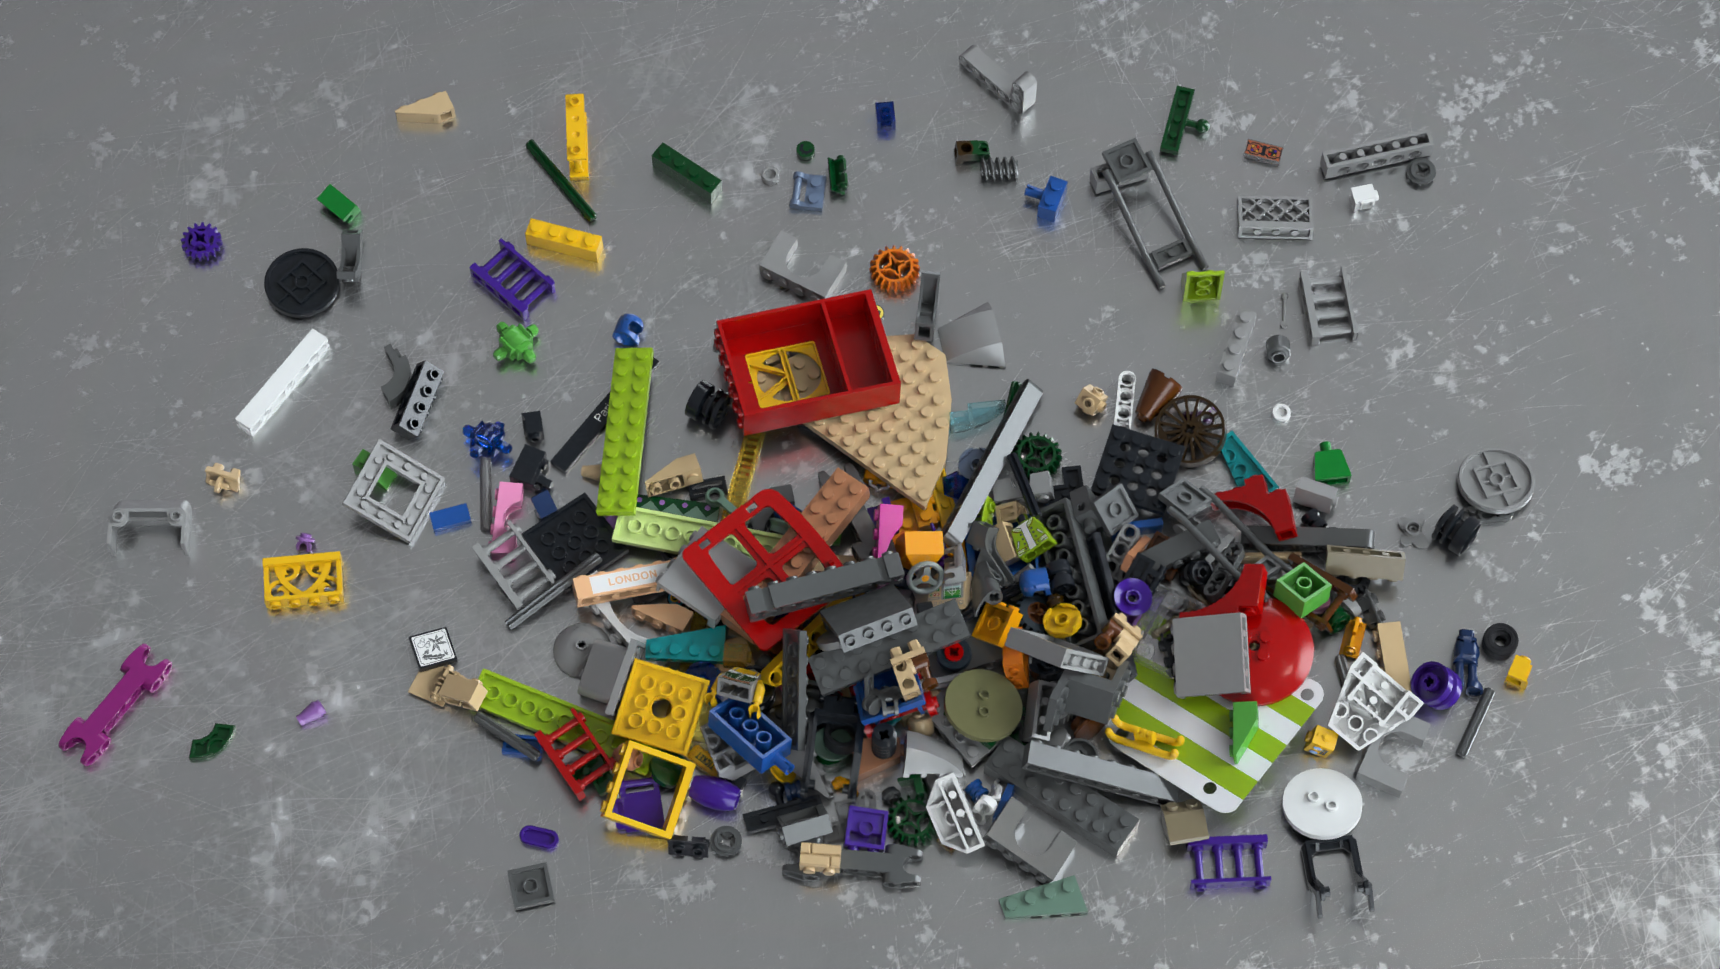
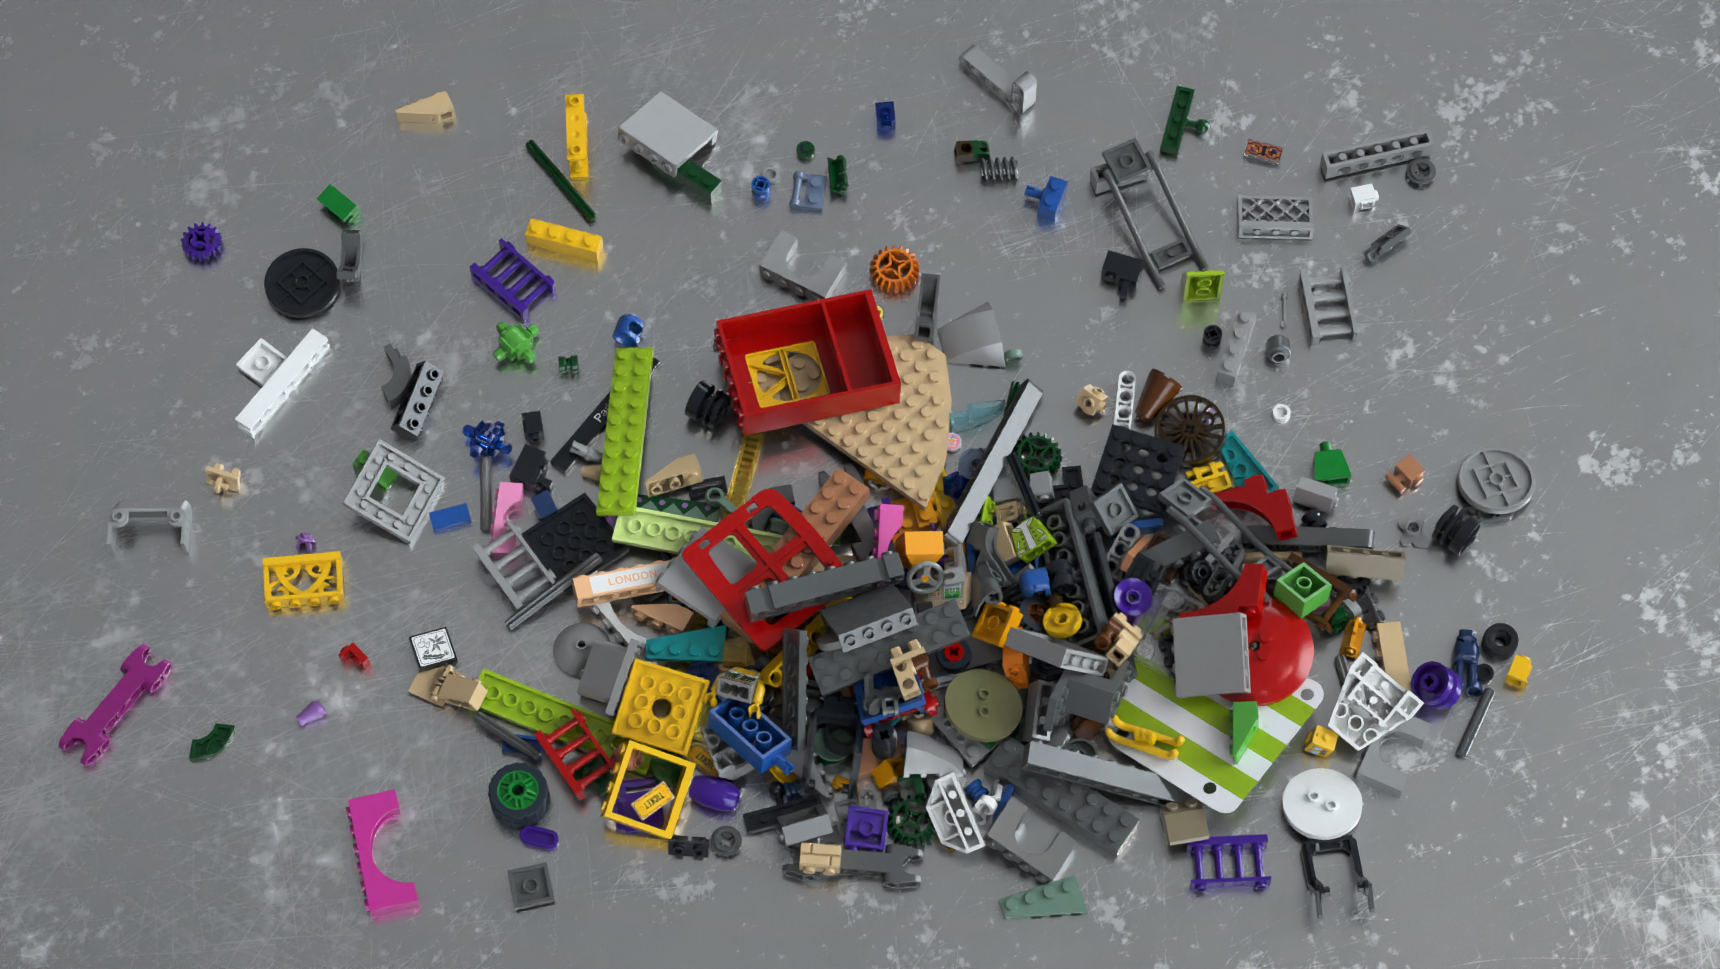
(261, 362): none -> white plate
(356, 655): none -> red bracket
(368, 816): none -> dark pink arch
(519, 795): none -> black wheel
(568, 364): none -> dark green wheel
(586, 452): none -> light grey pin
(652, 800): none -> tile
(666, 133): none -> light grey panel
(760, 188): none -> blue wheel
(888, 772): none -> light orange slope
(954, 443): none -> tile
(1013, 356): none -> sand green tile
(1124, 270): none -> black hinge
(1212, 337): none -> black wheel
(1216, 482): none -> yellow plate
(1386, 242): none -> dark grey hinge
(1407, 472): none -> nougat brick
(1485, 673): none -> black tile

